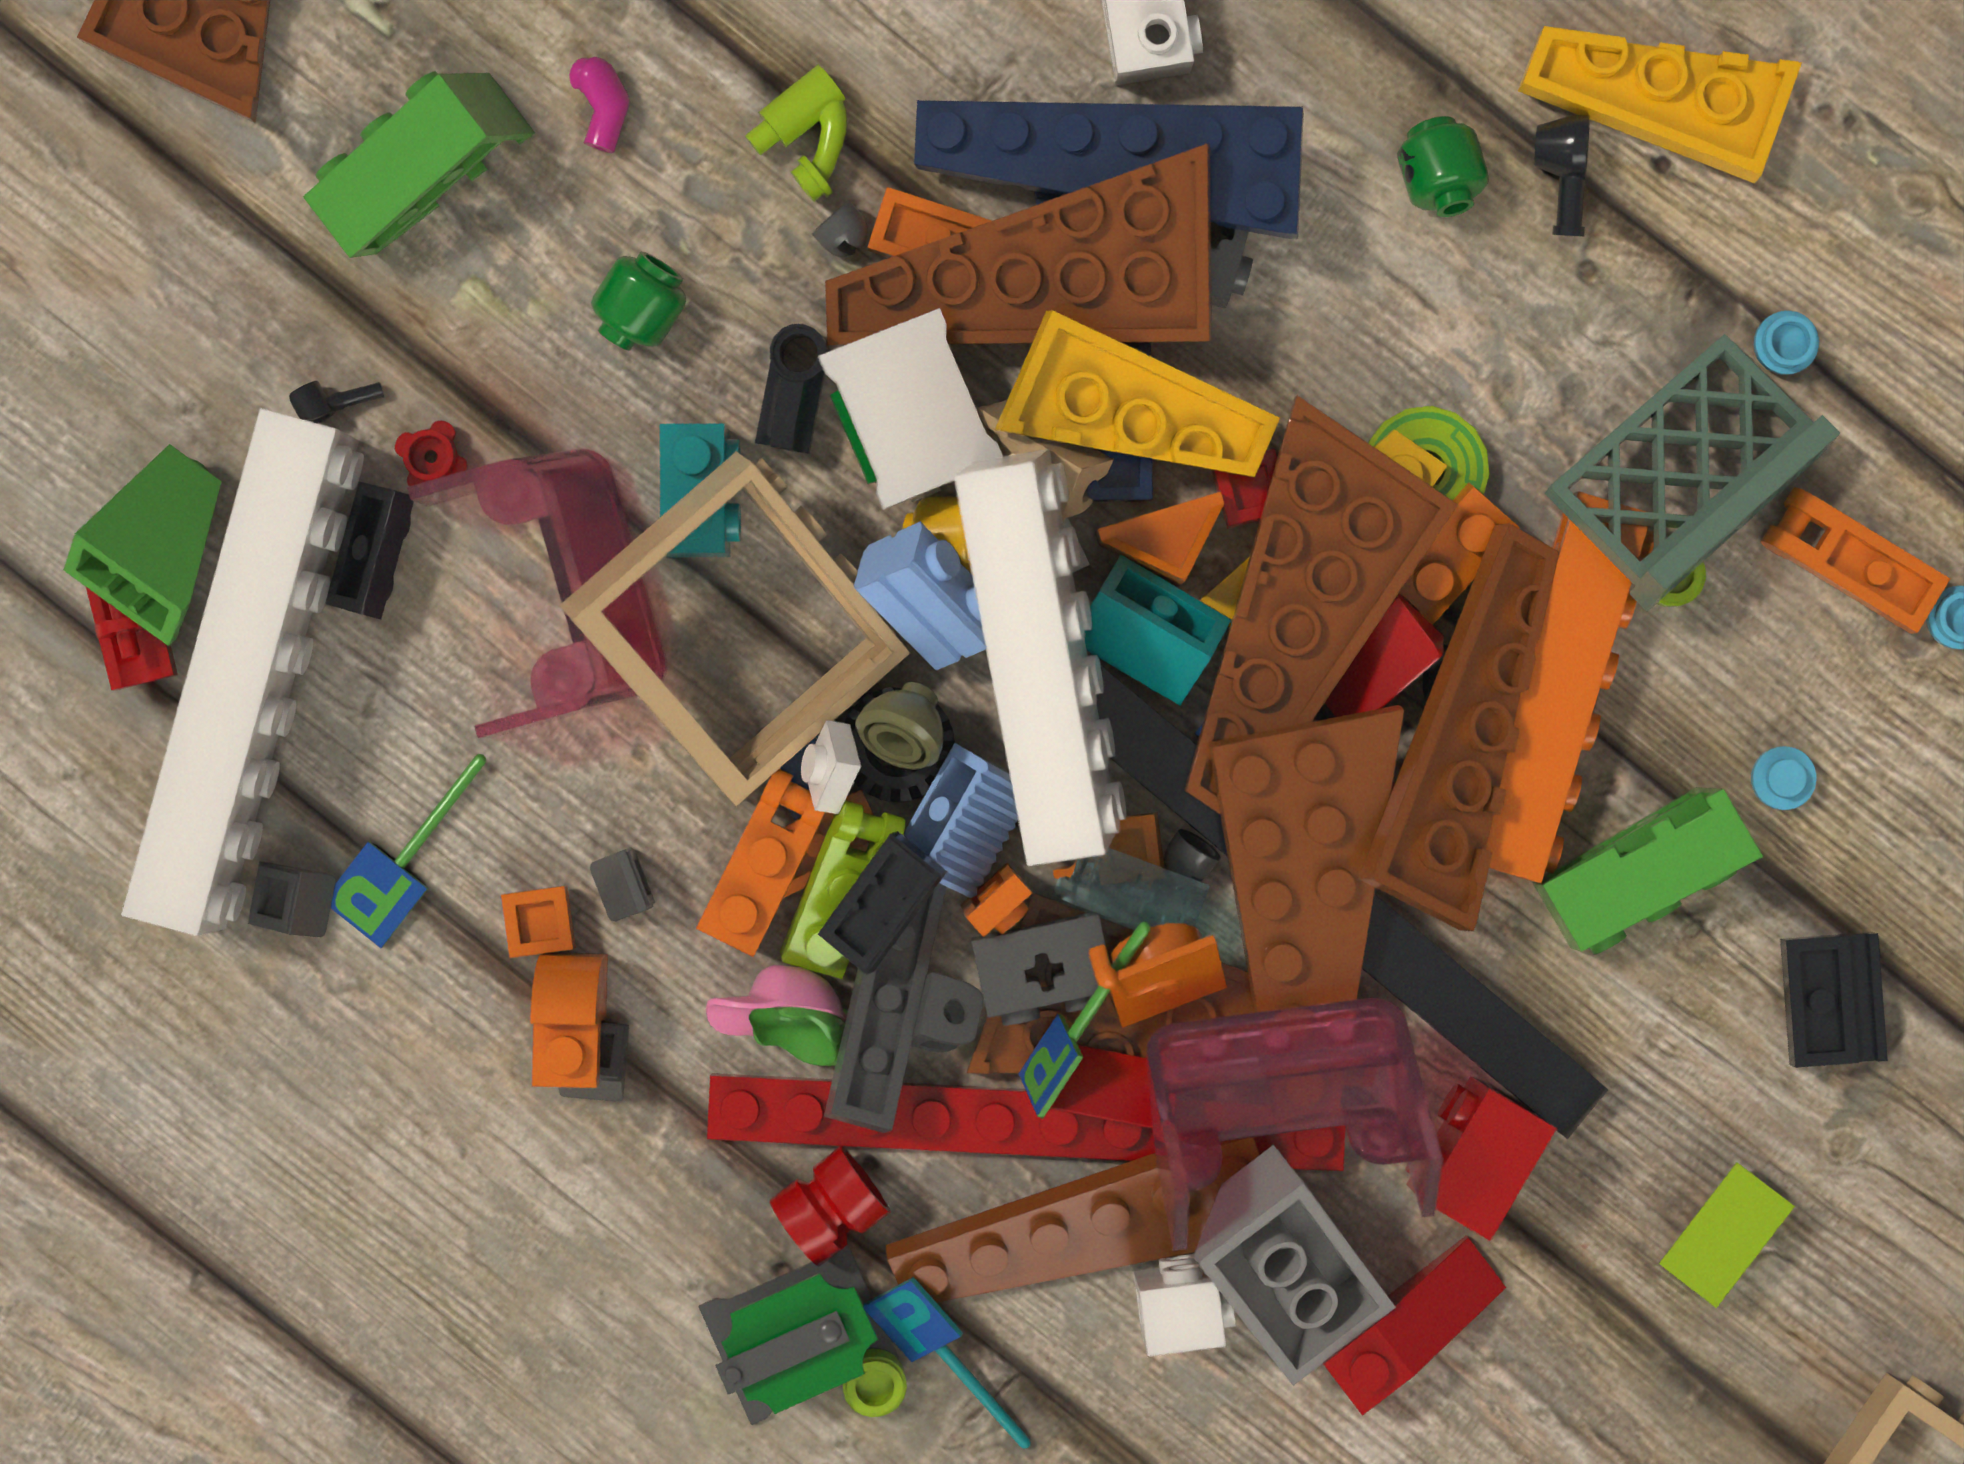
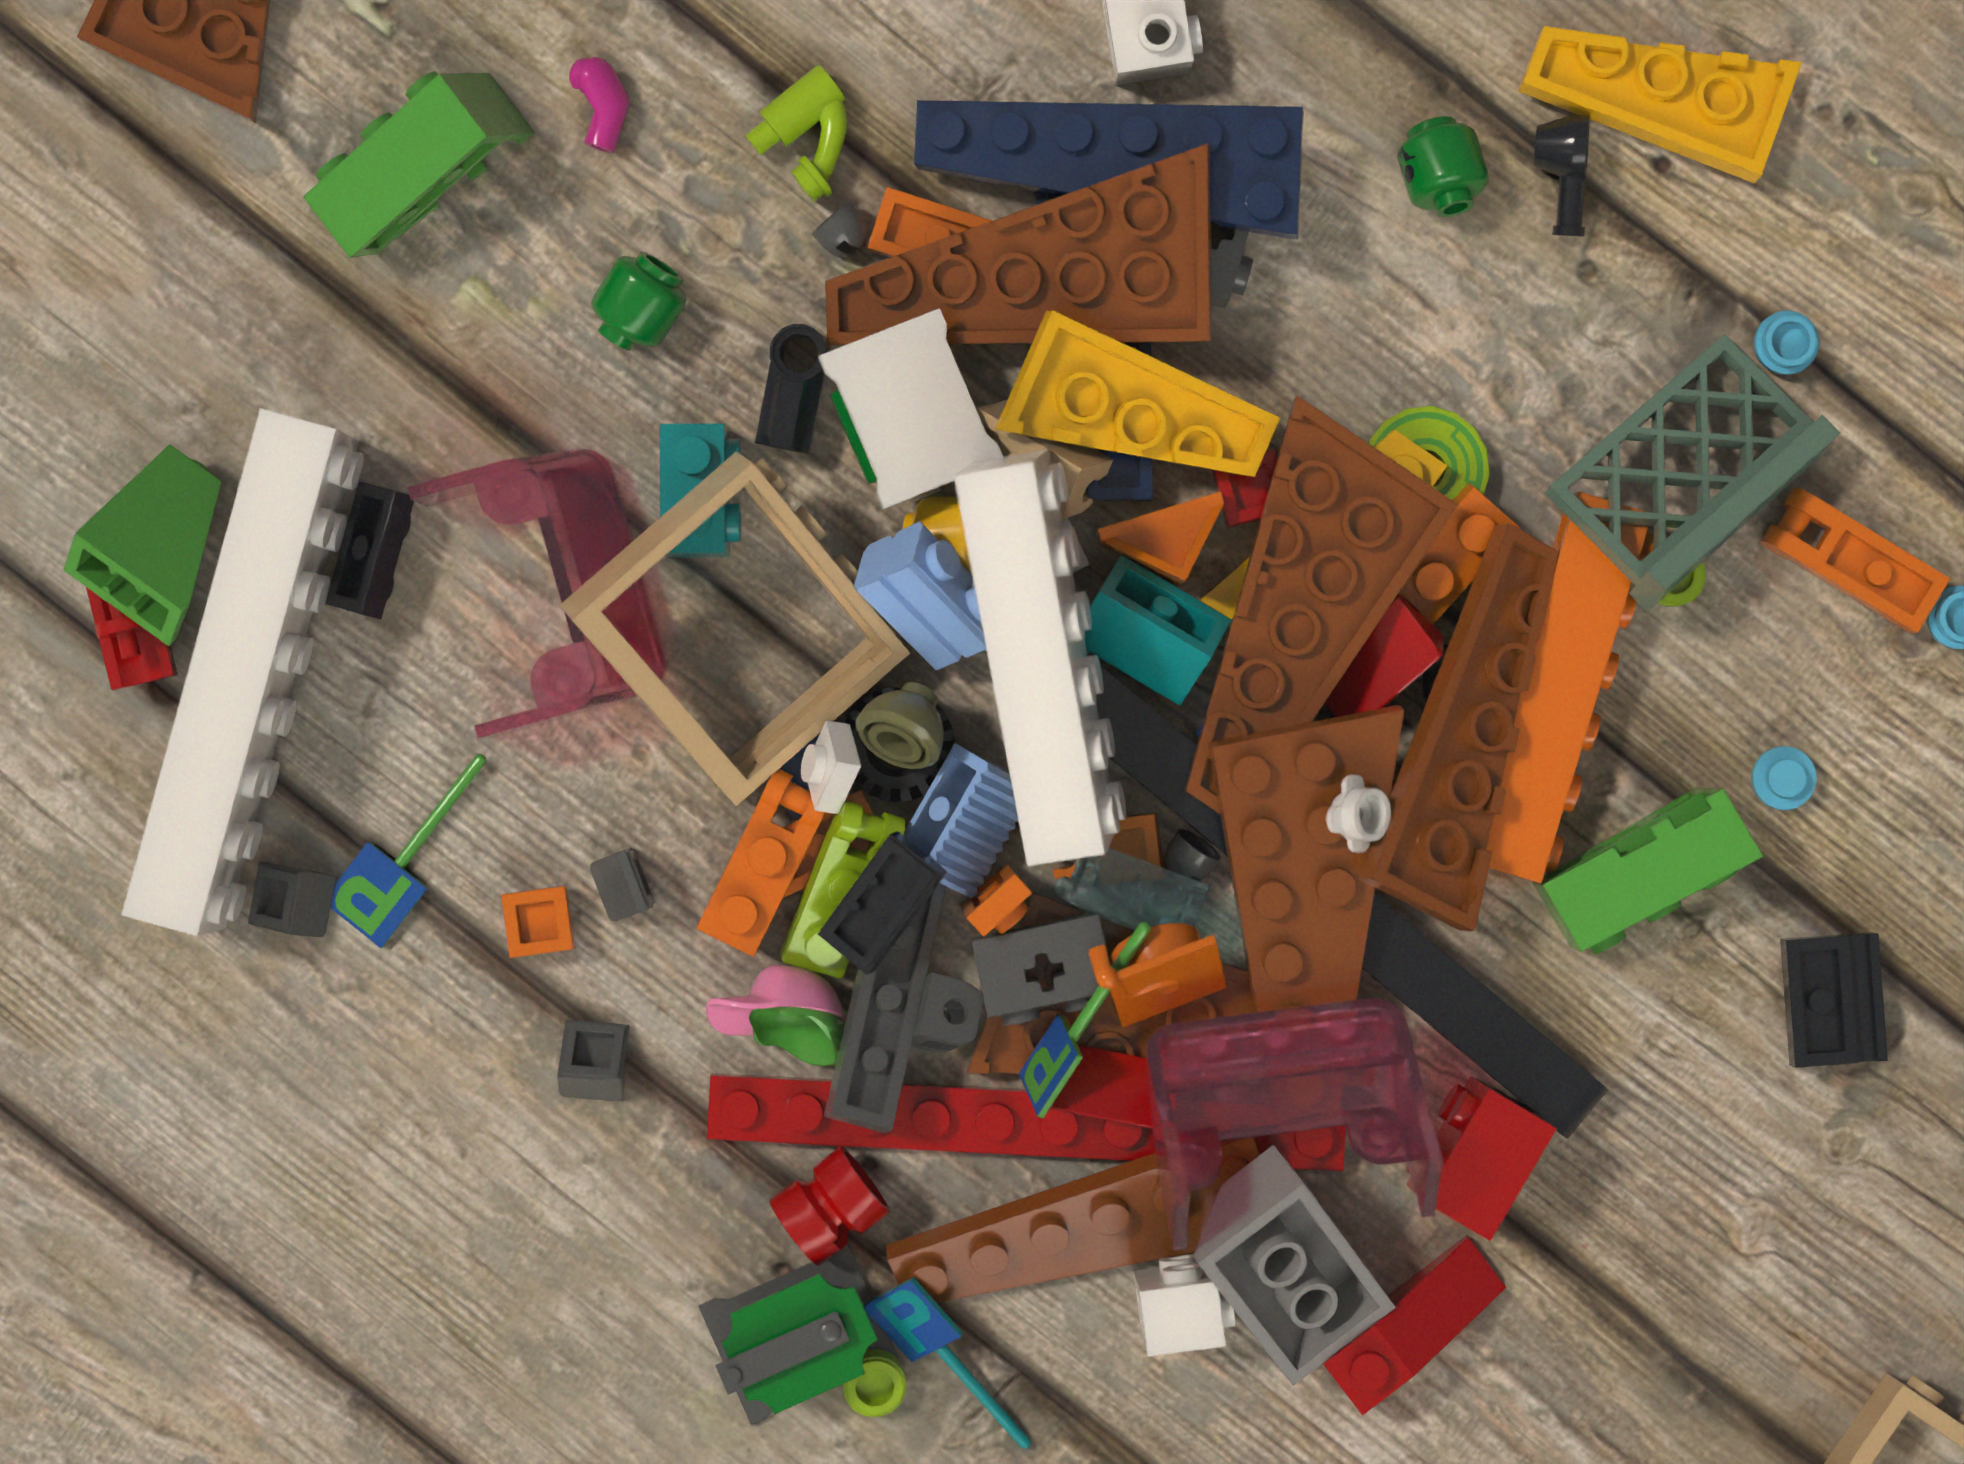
(314, 405): black hand -> none
(415, 447): red plate -> none
(567, 1019): orange brick -> none
(1359, 814): none -> white plate
(1726, 1235): lime hinge -> none

